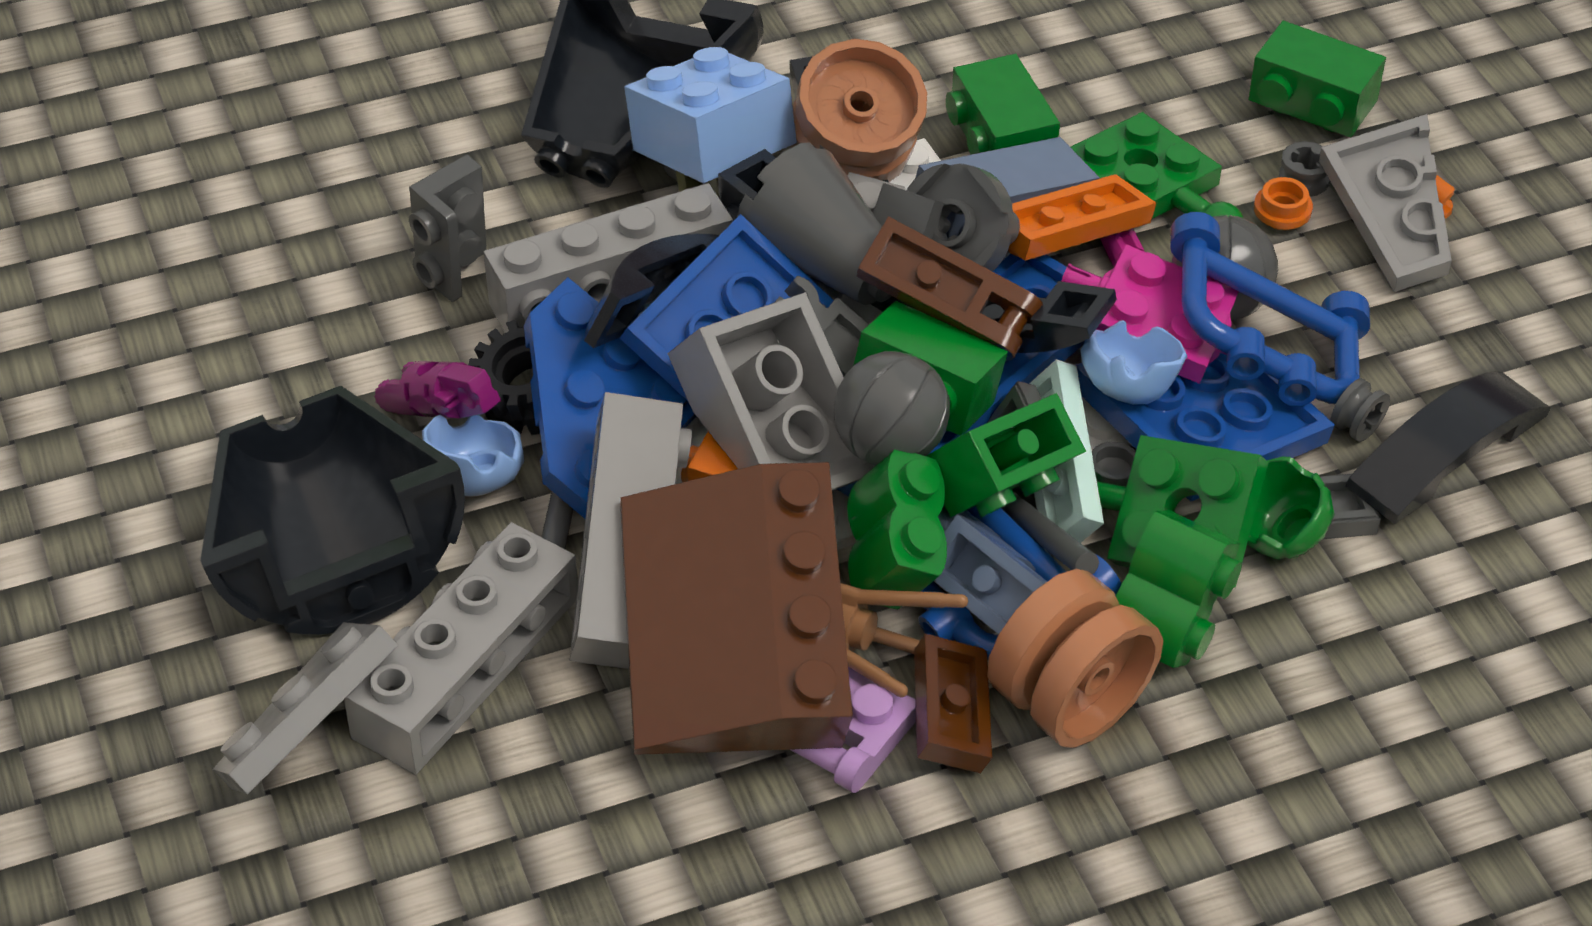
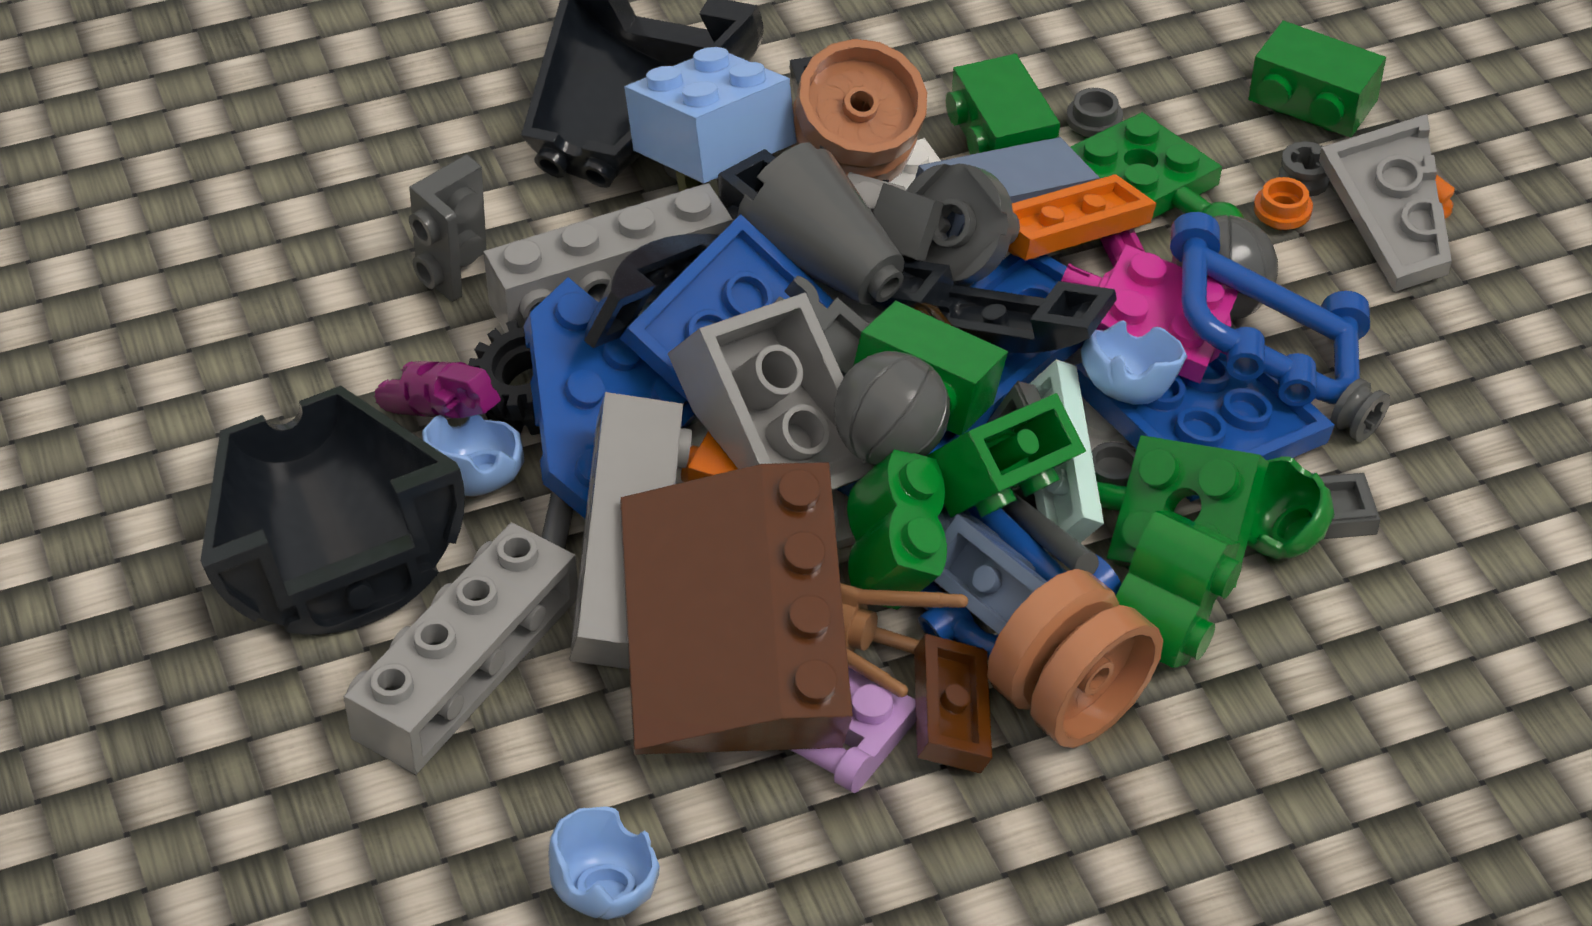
(303, 703): light grey wing -> none
(601, 864): none -> light blue hair
(947, 285): reddish brown plate -> none
(1093, 111): none -> dark grey plate
(1440, 439): black slope -> none

